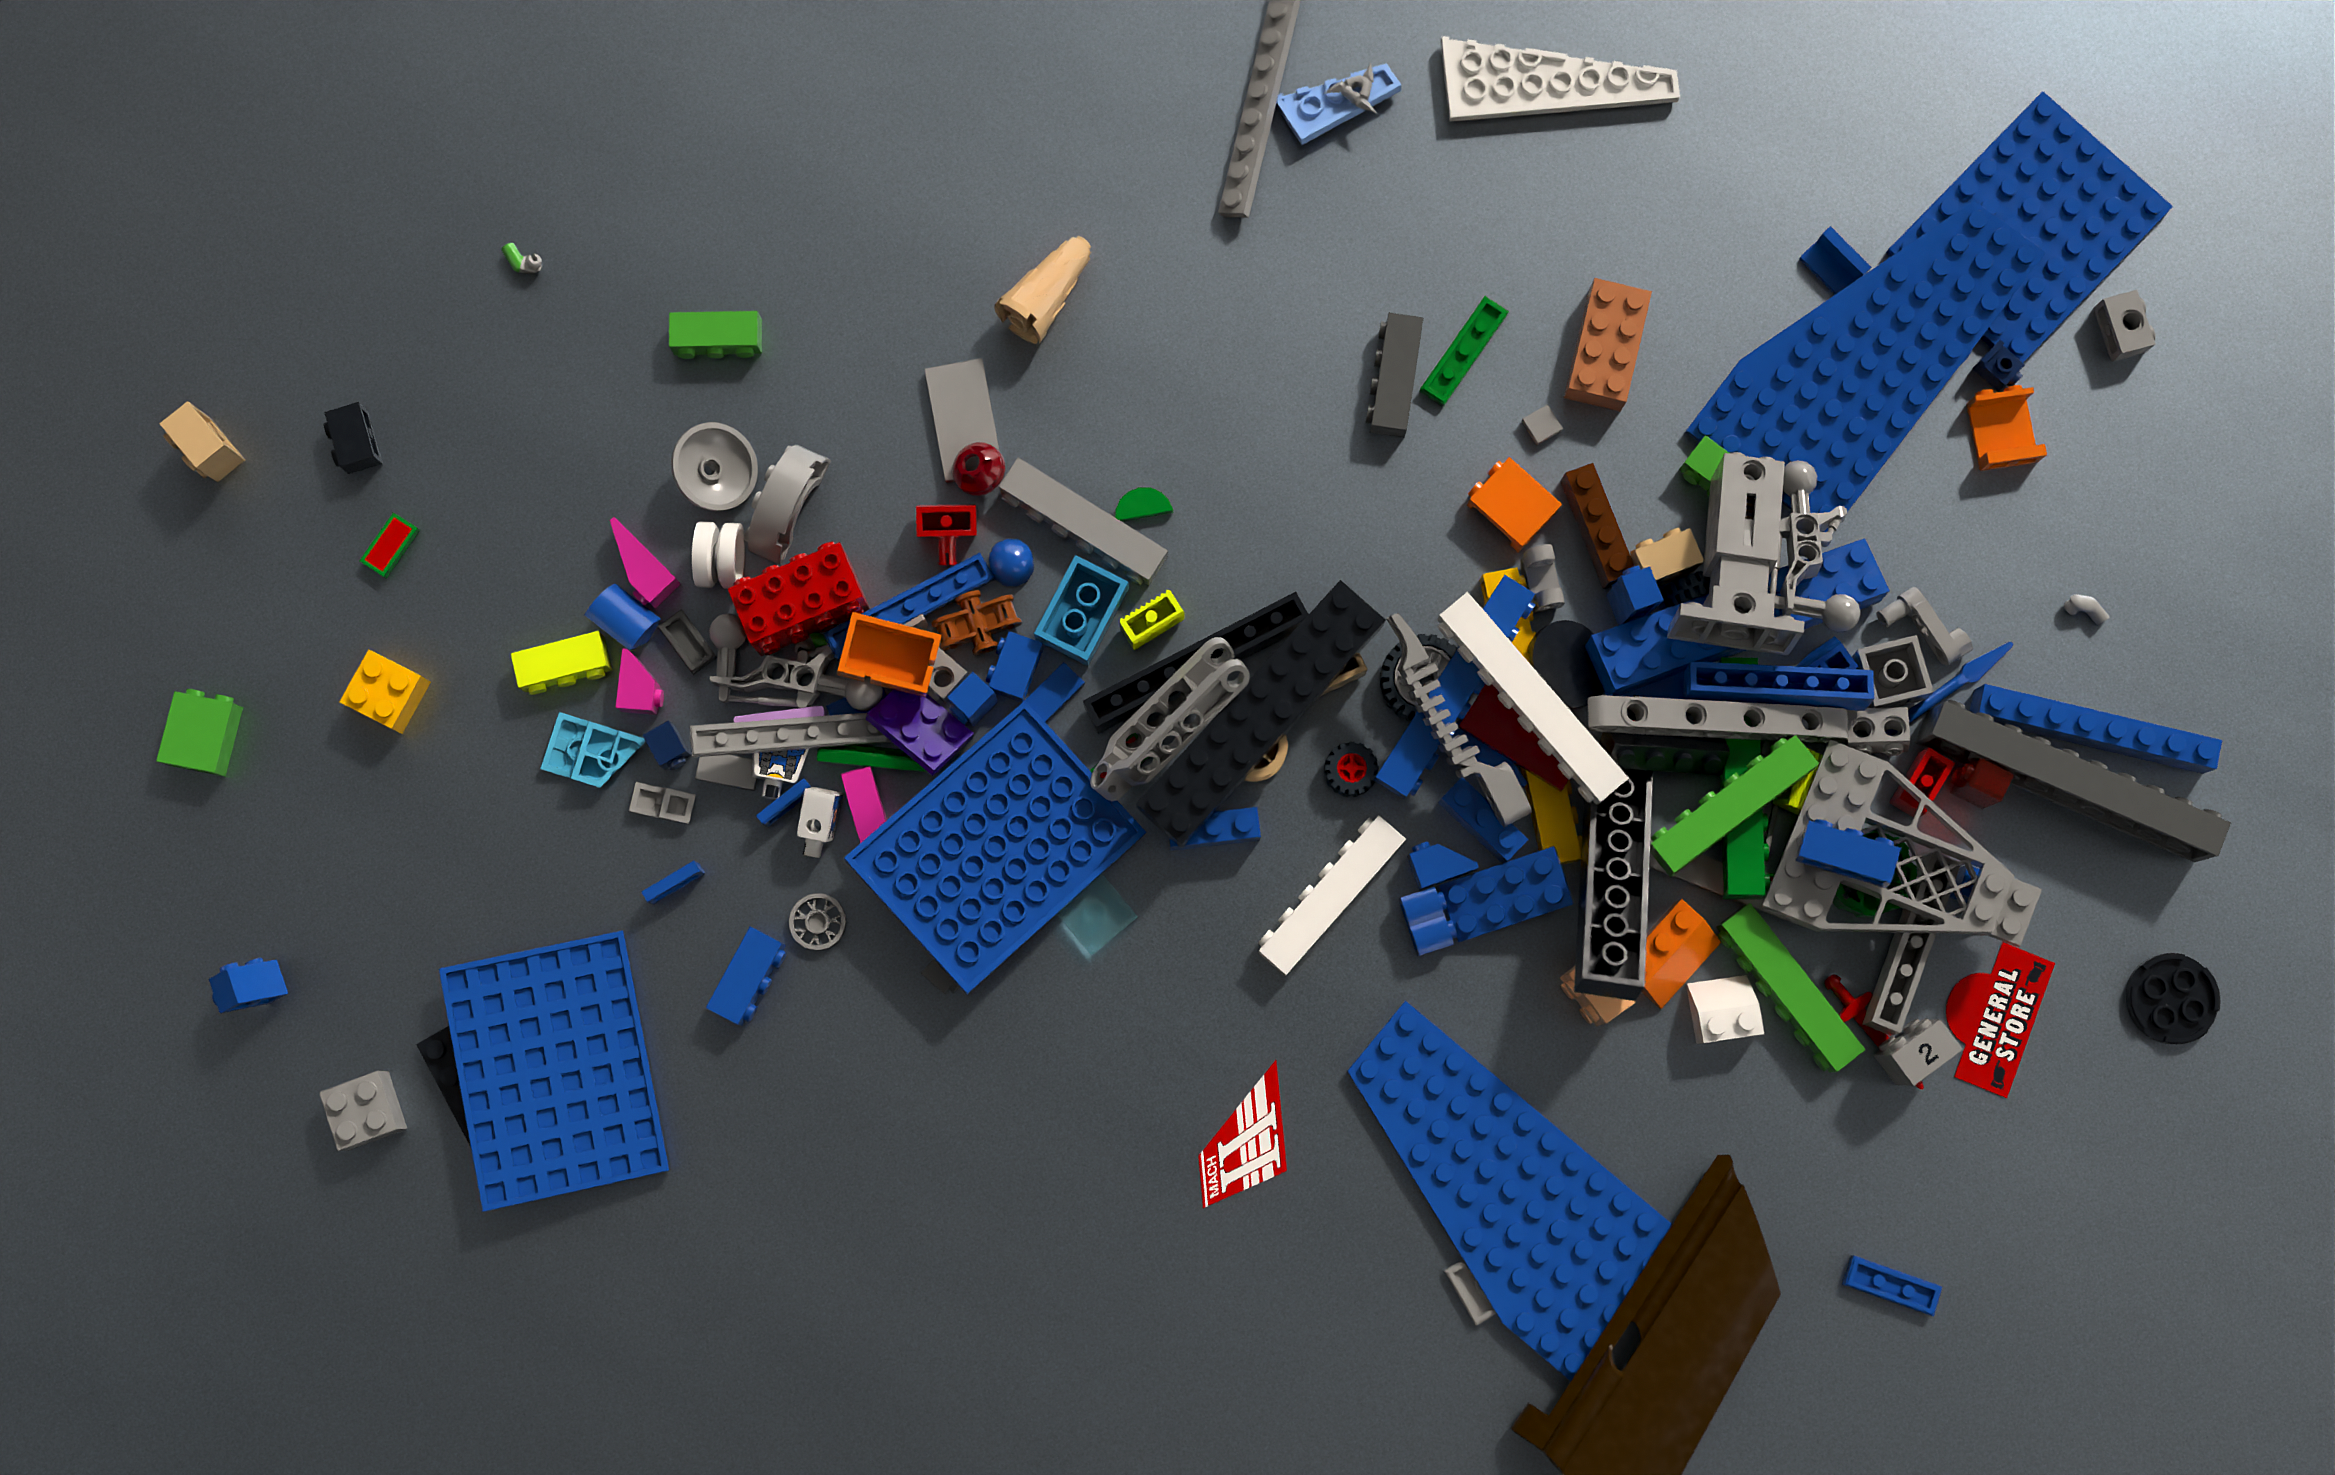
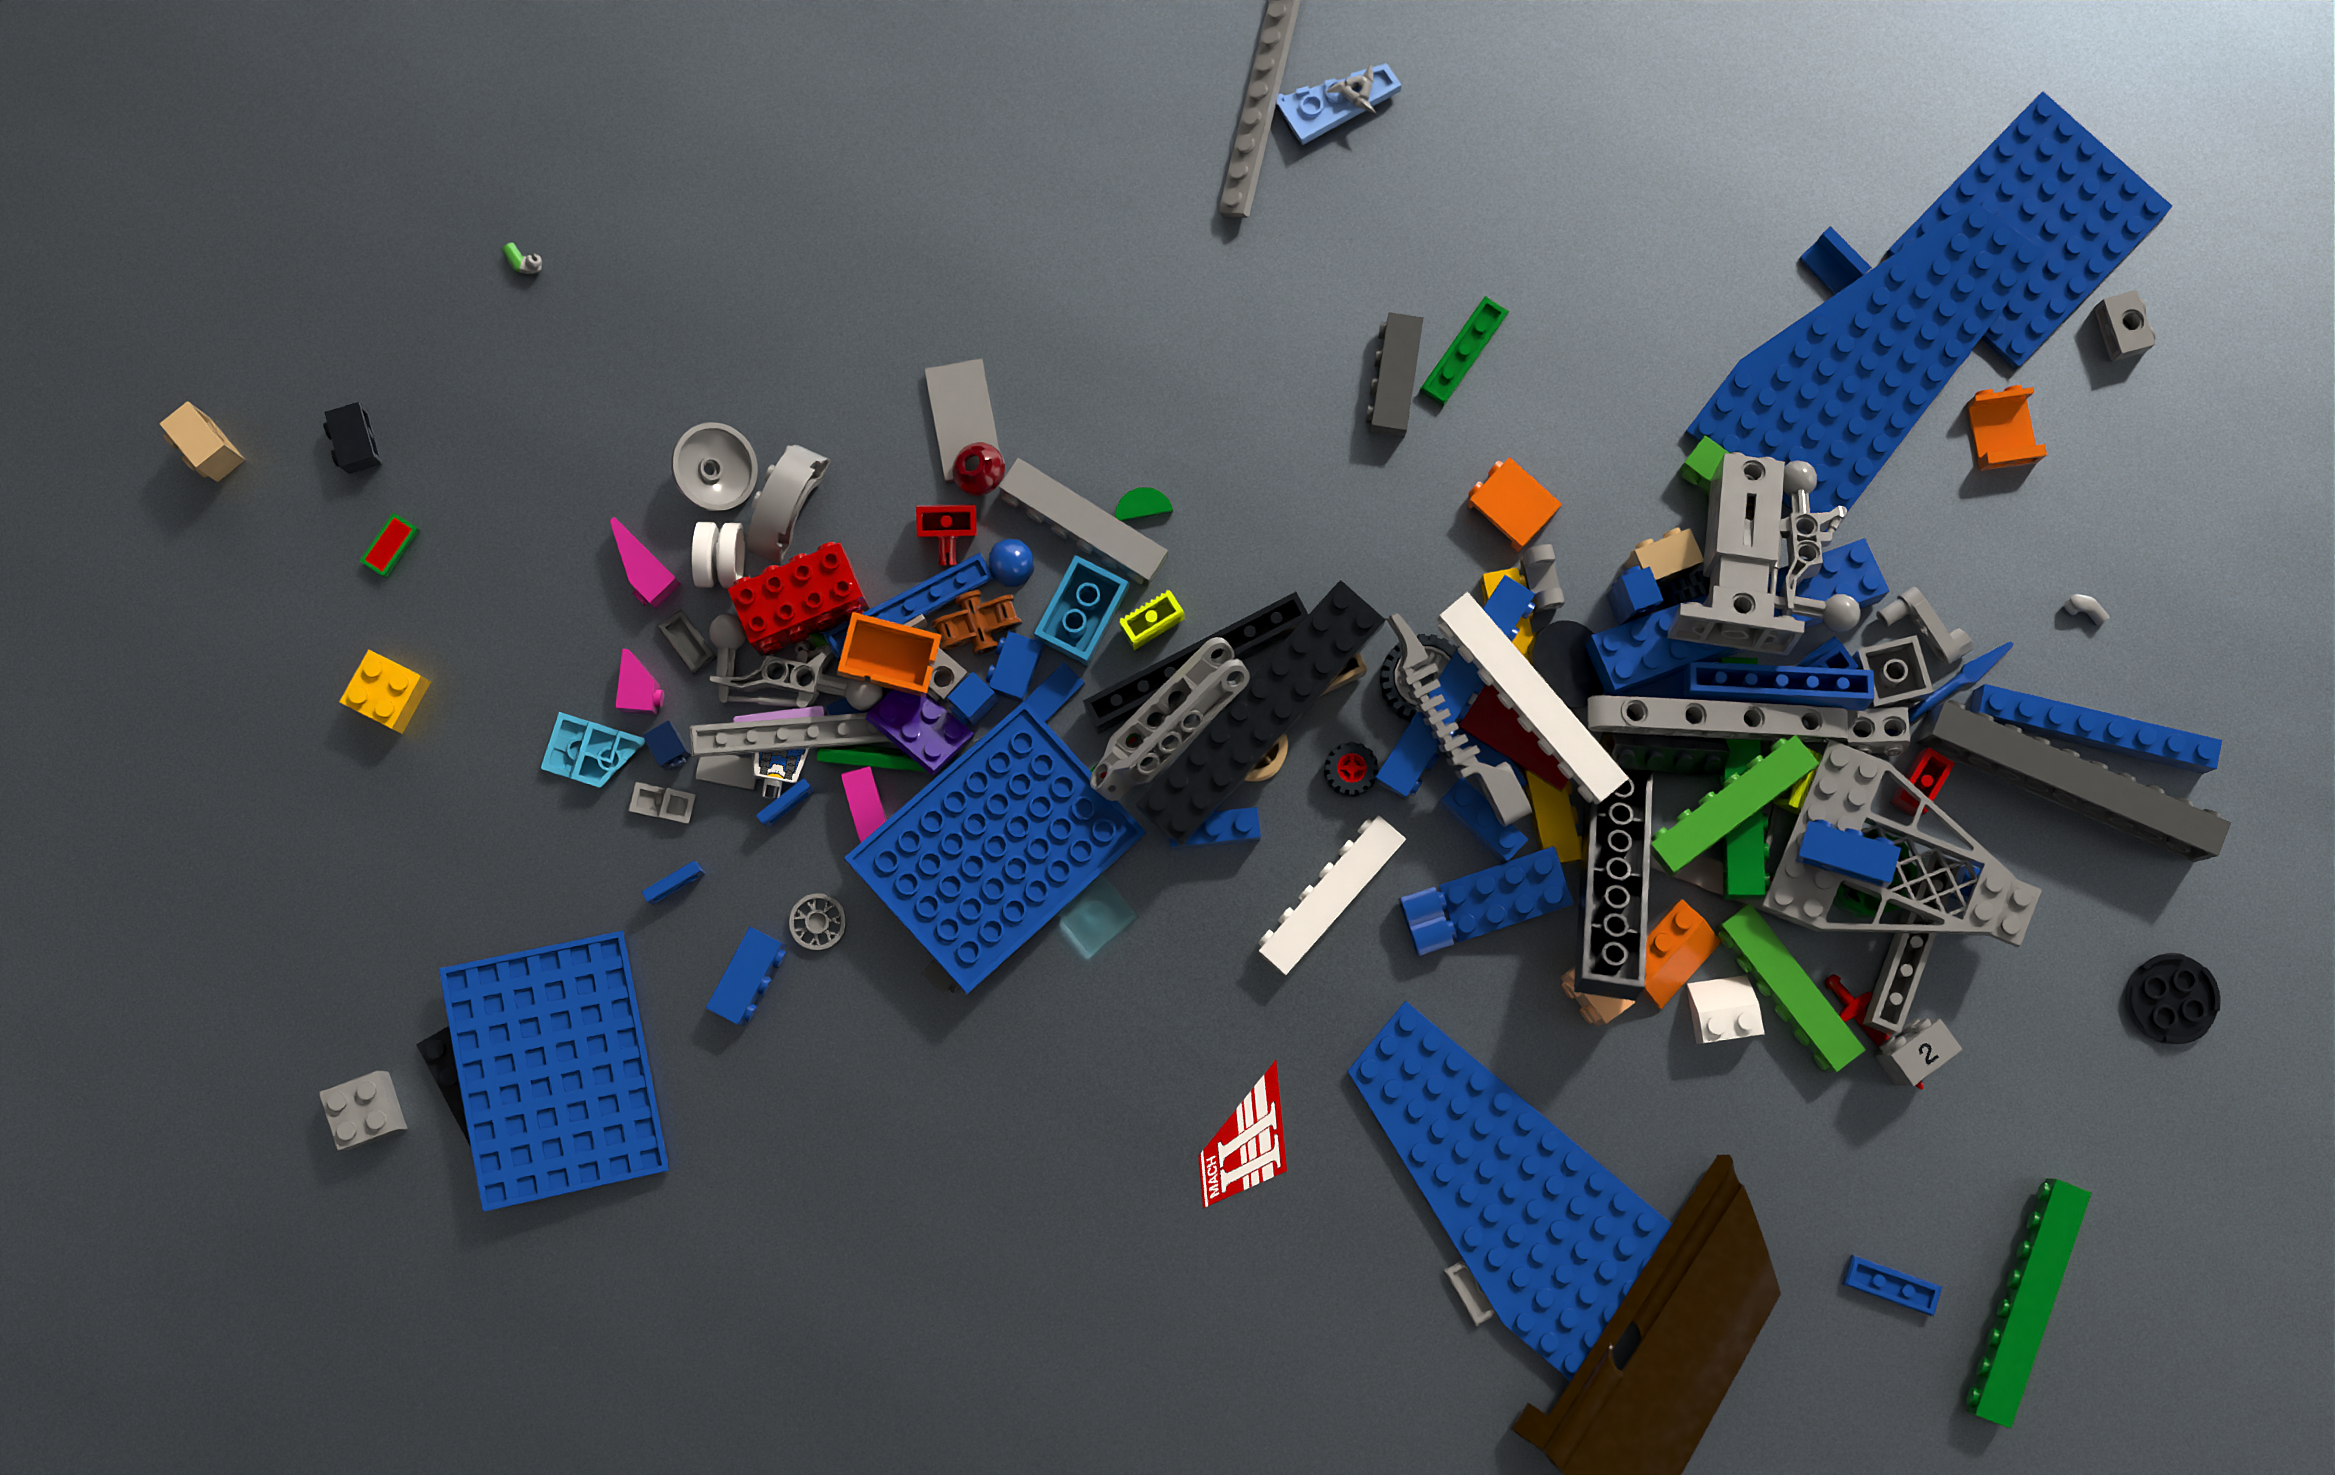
(200, 732): bright green brick -> none
(247, 985): blue brick -> none
(561, 662): neon yellow brick -> none
(623, 617): blue brick -> none
(715, 334): bright green brick -> none
(825, 807): white torso -> none
(1042, 291): tan cone -> none
(1437, 864): blue slope -> none
(1509, 82): white wing -> none
(1542, 424): light grey tile -> none
(1597, 523): reddish brown brick -> none
(1607, 344): nougat brick -> none
(1980, 783): clear red brick -> none
(1991, 370): dark blue brick -> none
(1996, 1017): red sticker -> none
(2028, 1302): none -> green brick

